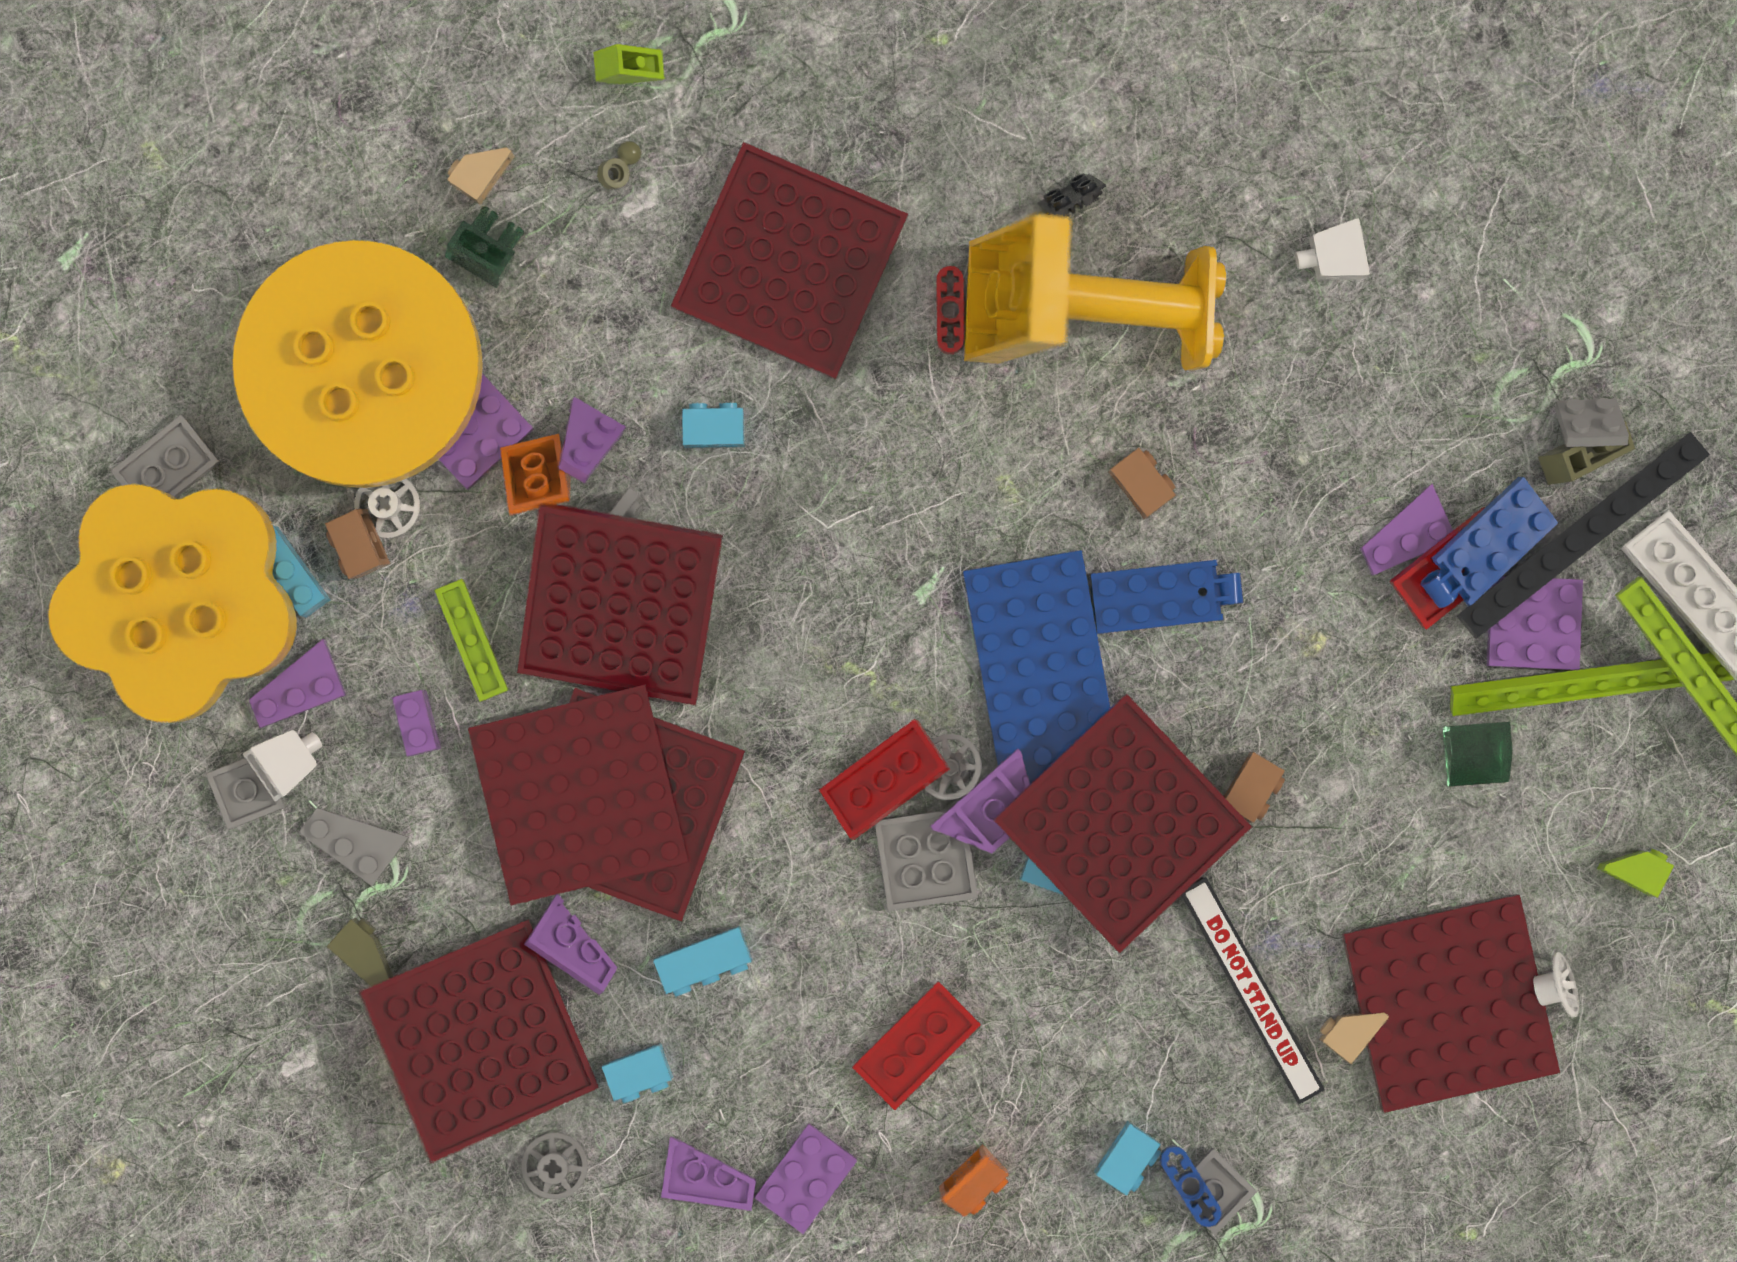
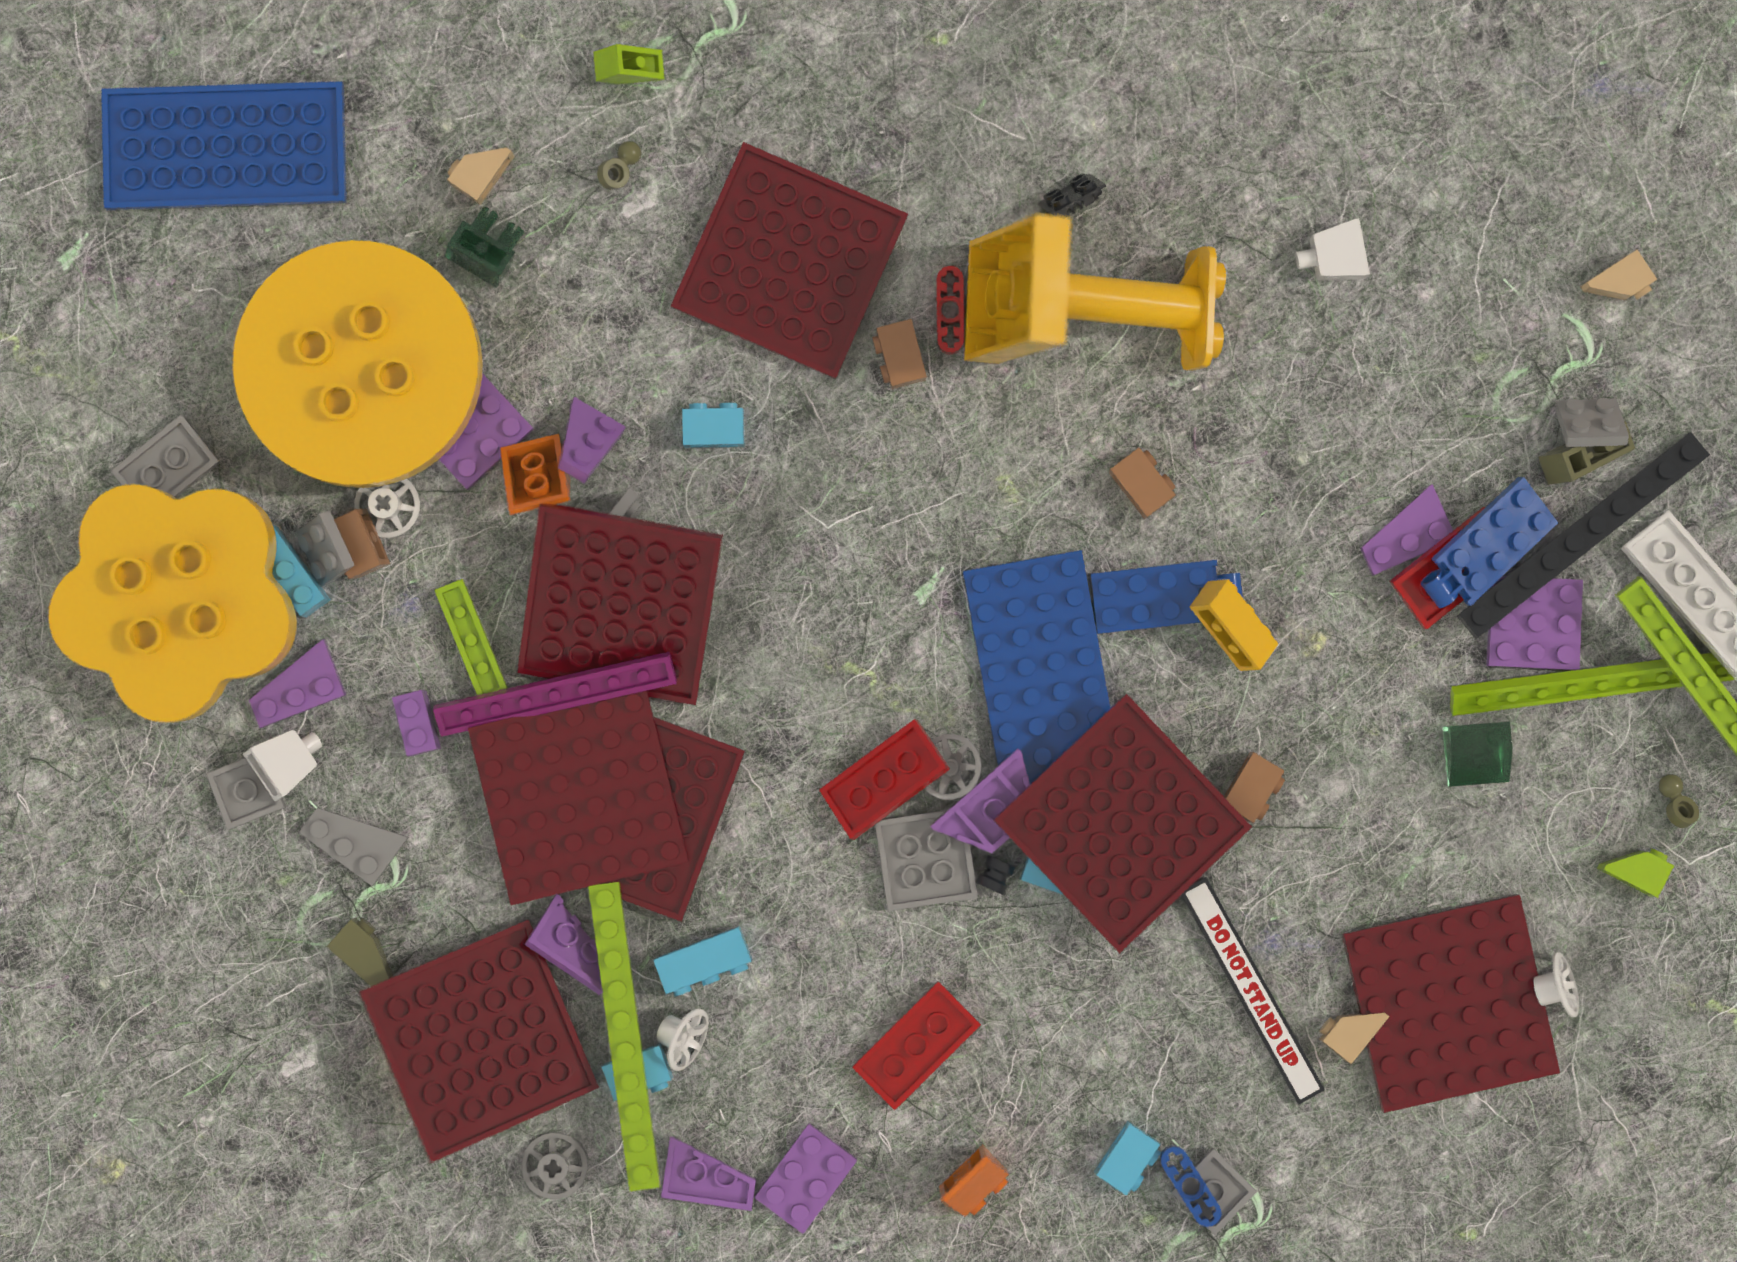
(223, 145): none -> blue plate
(325, 548): none -> light grey plate
(556, 693): none -> magenta plate
(624, 1036): none -> lime plate
(679, 1035): none -> white wheel
(900, 354): none -> medium nougat brick
(995, 874): none -> black wheel
(1234, 625): none -> yellow brick
(1623, 279): none -> tan slope
(1681, 810): none -> olive plate

